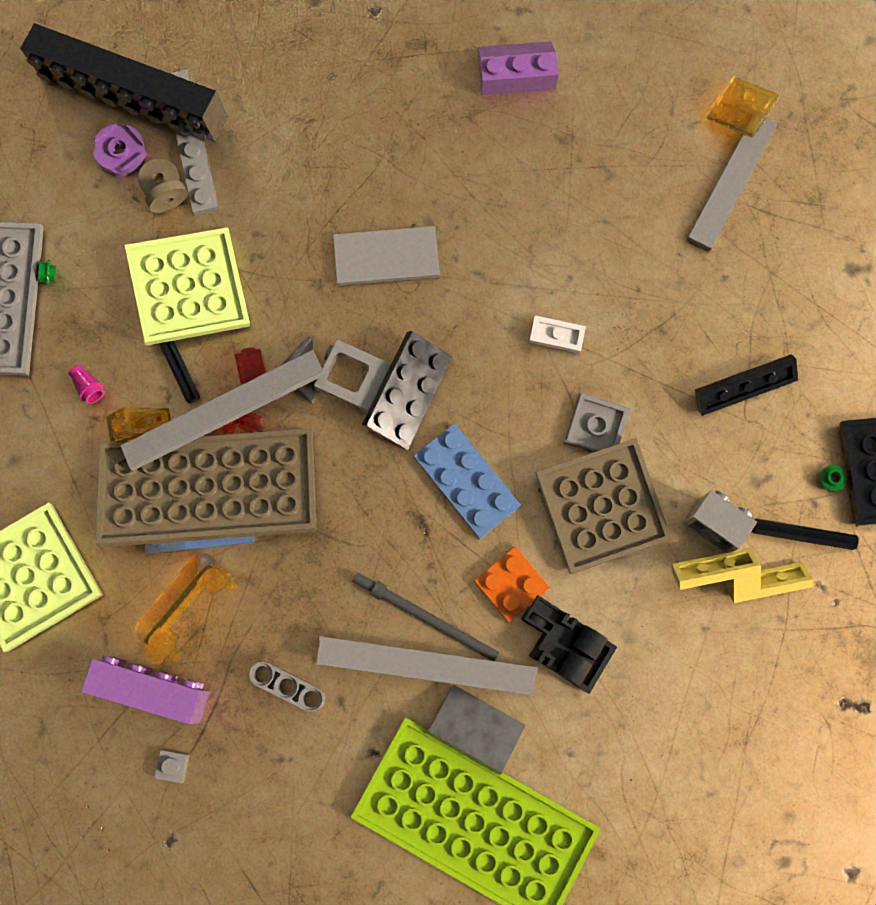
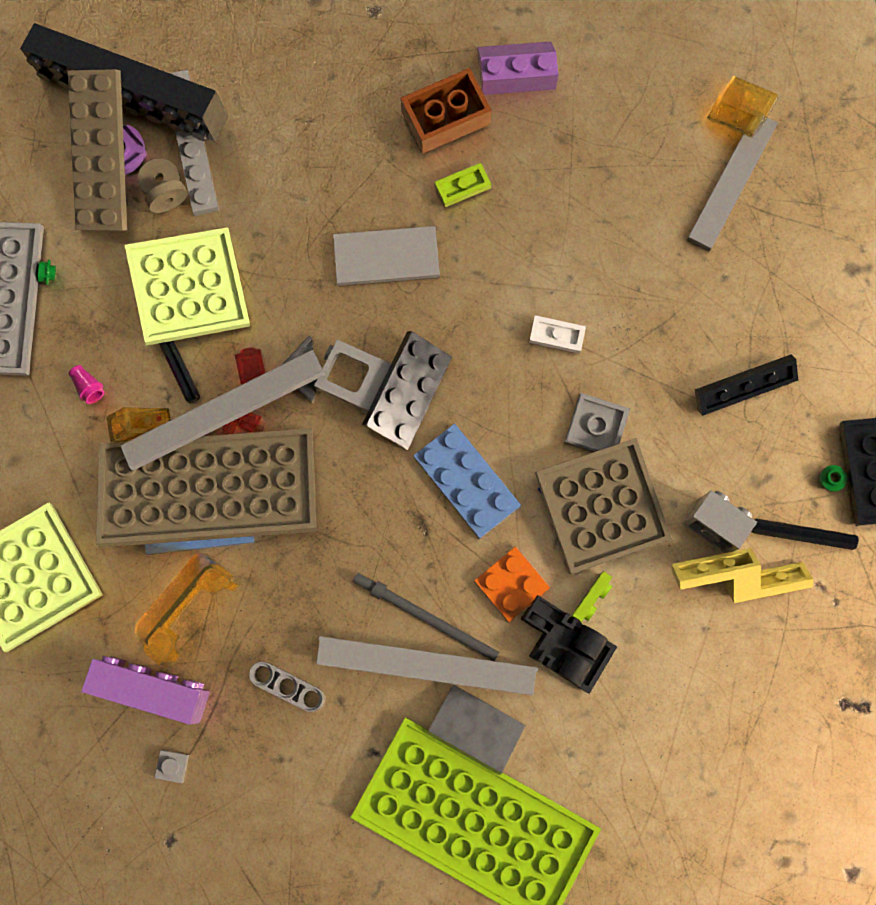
(97, 149): none -> dark tan plate
(446, 110): none -> dark orange brick
(462, 185): none -> lime plate
(598, 589): none -> lime plate

